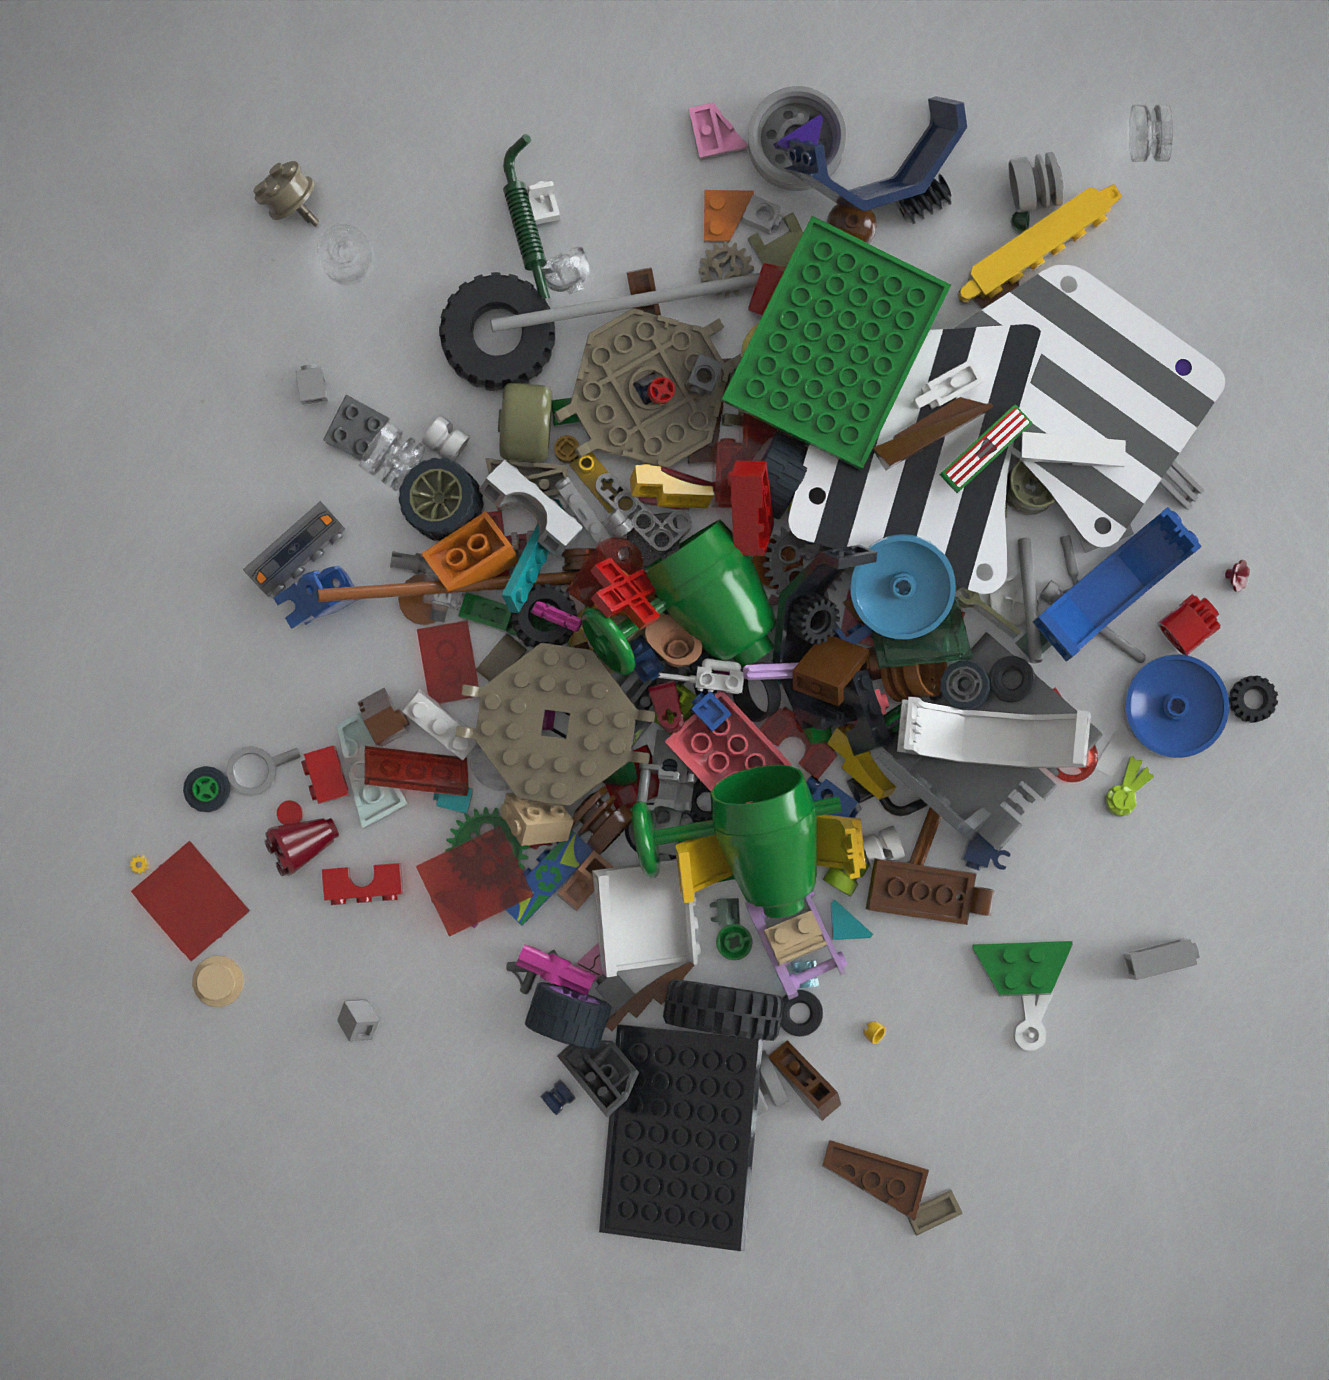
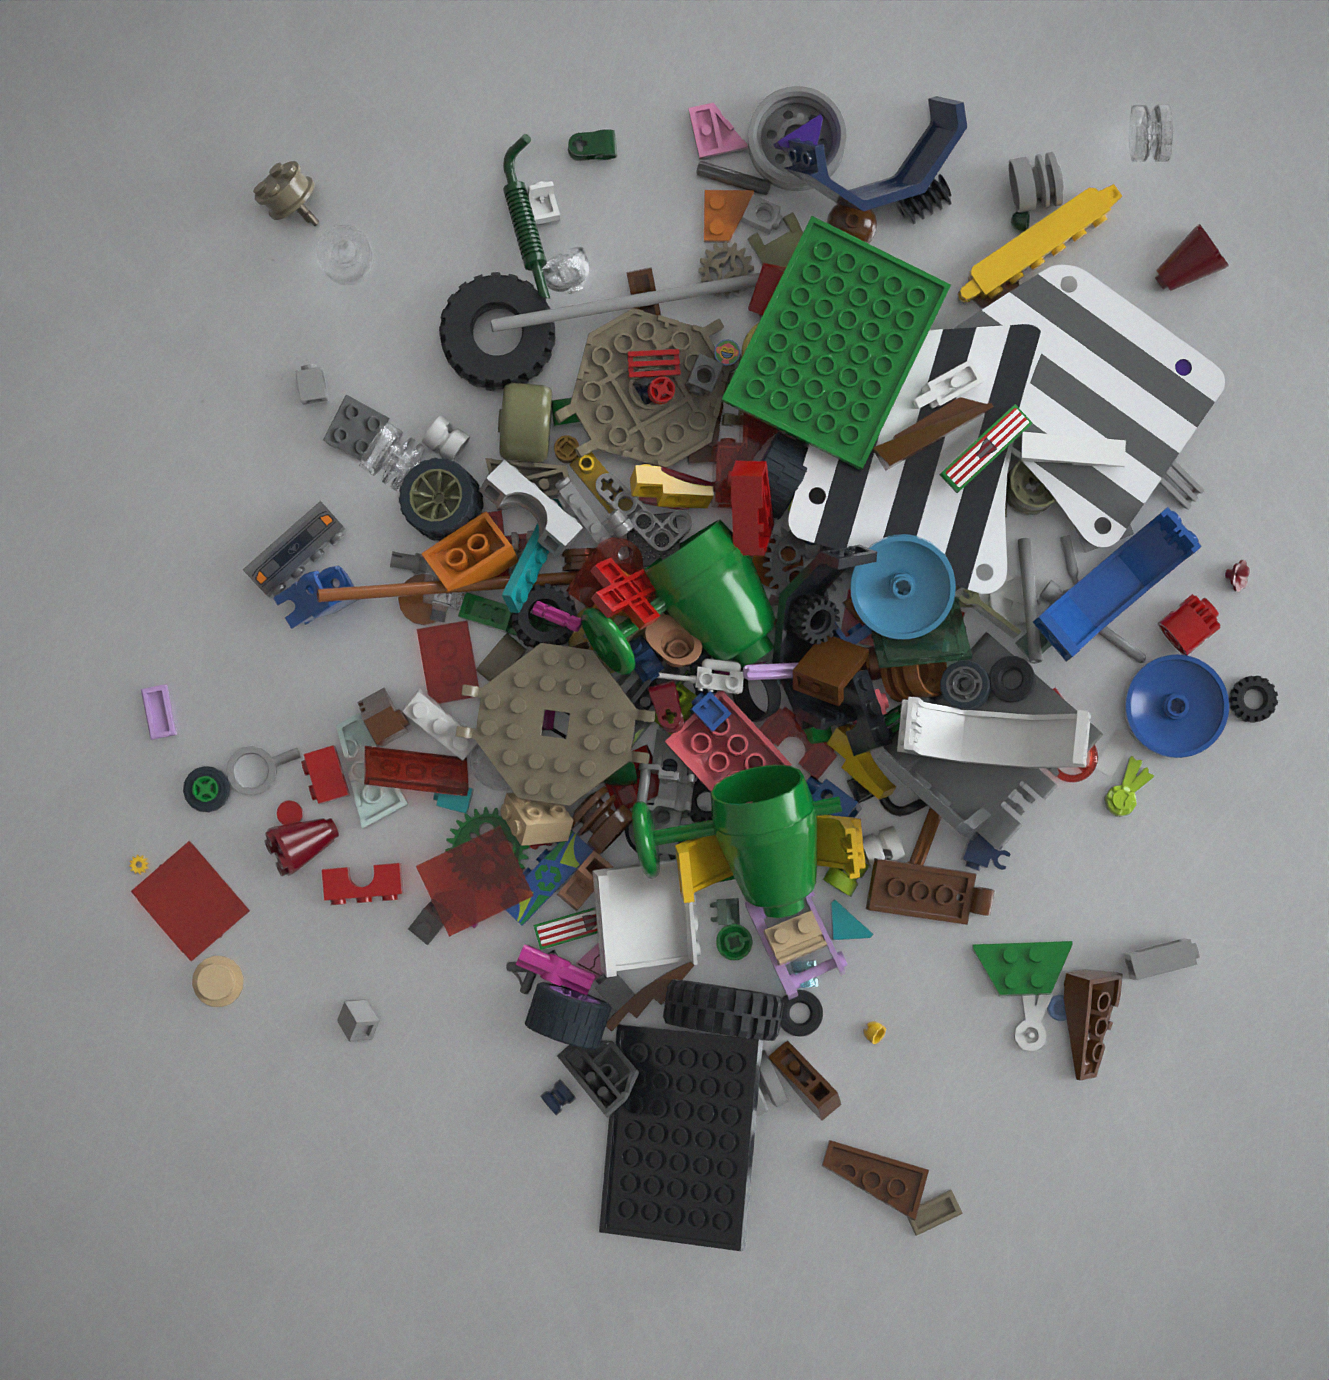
(158, 712): none -> lavender tile
(427, 924): none -> dark grey bracket
(566, 928): none -> slope
(596, 145): none -> dark green piece
(653, 353): none -> red tile
(727, 352): none -> tile
(733, 177): none -> flat silver axle
(1056, 1008): none -> medium blue tile
(1088, 1008): none -> reddish brown wedge
(1191, 261): none -> dark red cone

